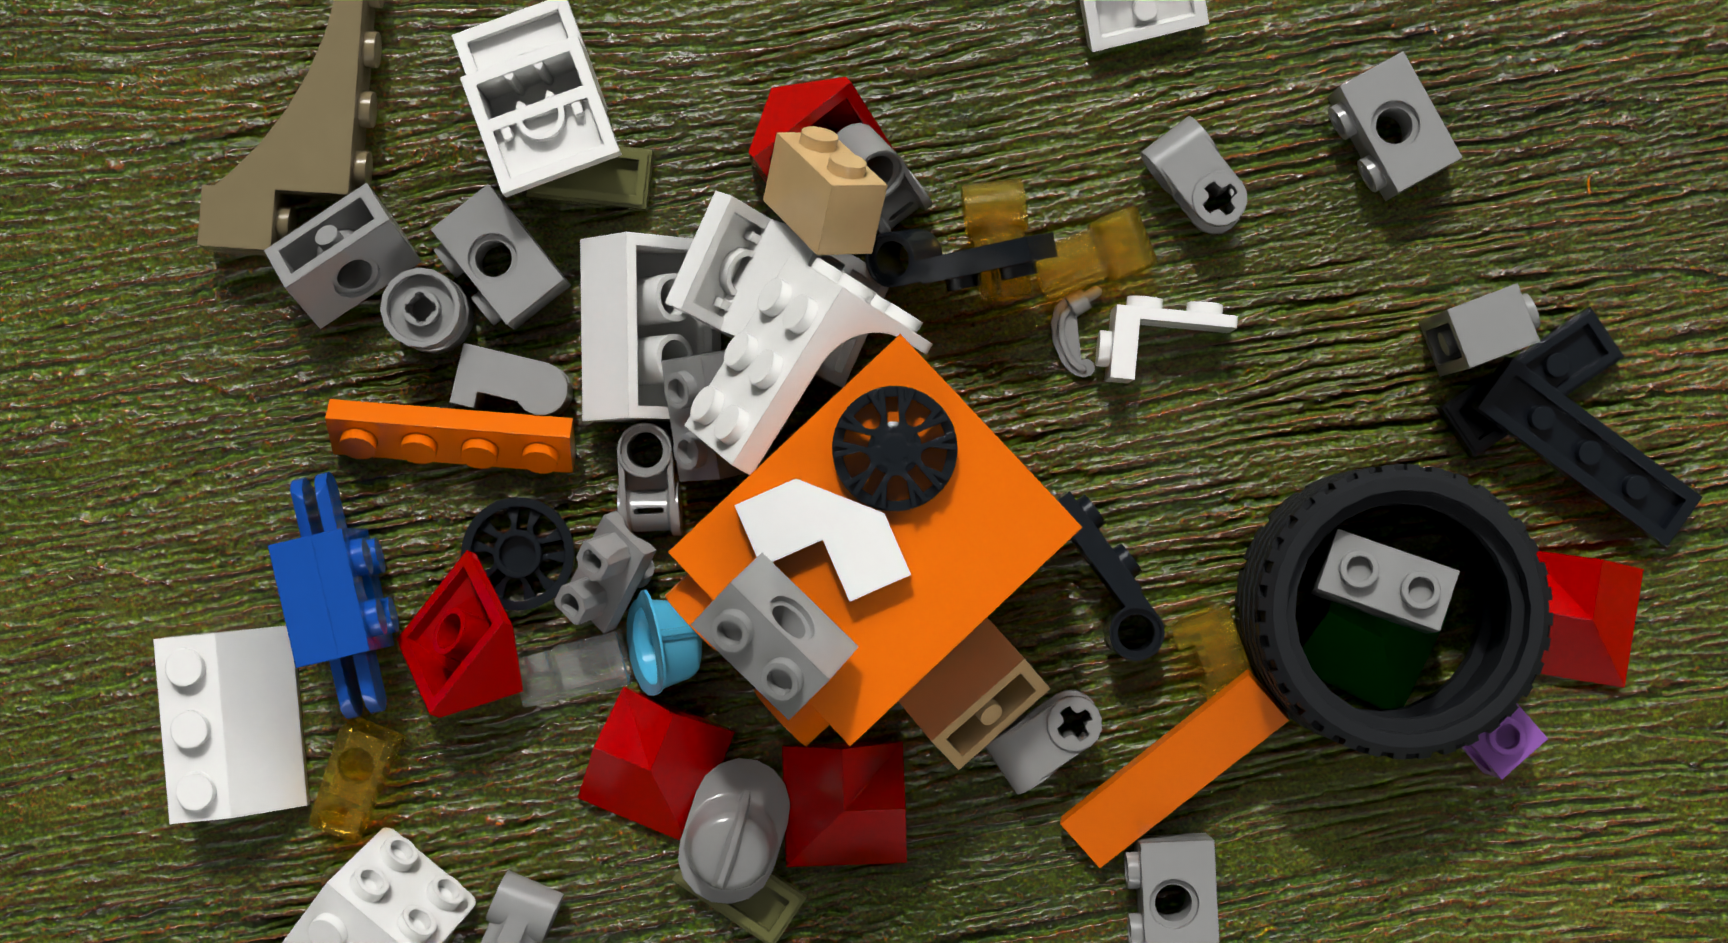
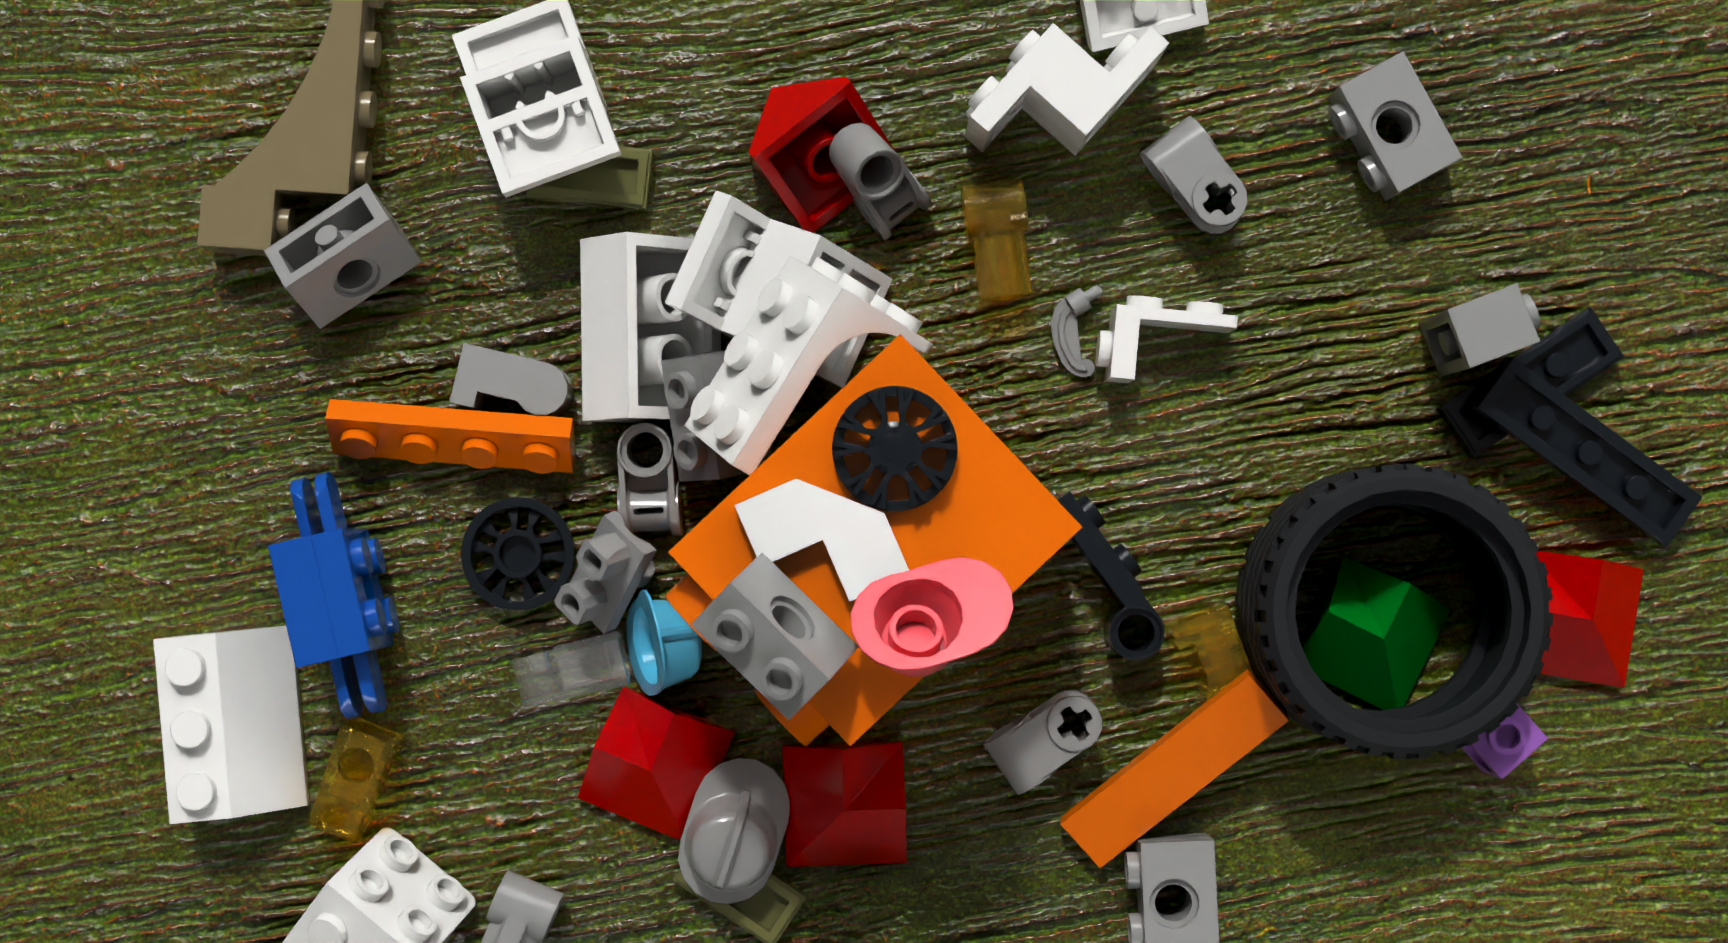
(427, 311): light grey wheel -> none
(462, 643): red slope -> none
(489, 223): light grey brick -> none
(824, 192): tan brick -> none
(932, 615): none -> coral piece
(958, 269): black plate -> none
(973, 694): tan brick -> none
(1061, 87): none -> white bracket
(1106, 250): clear yellow piece -> none
(1383, 582): light grey brick -> none

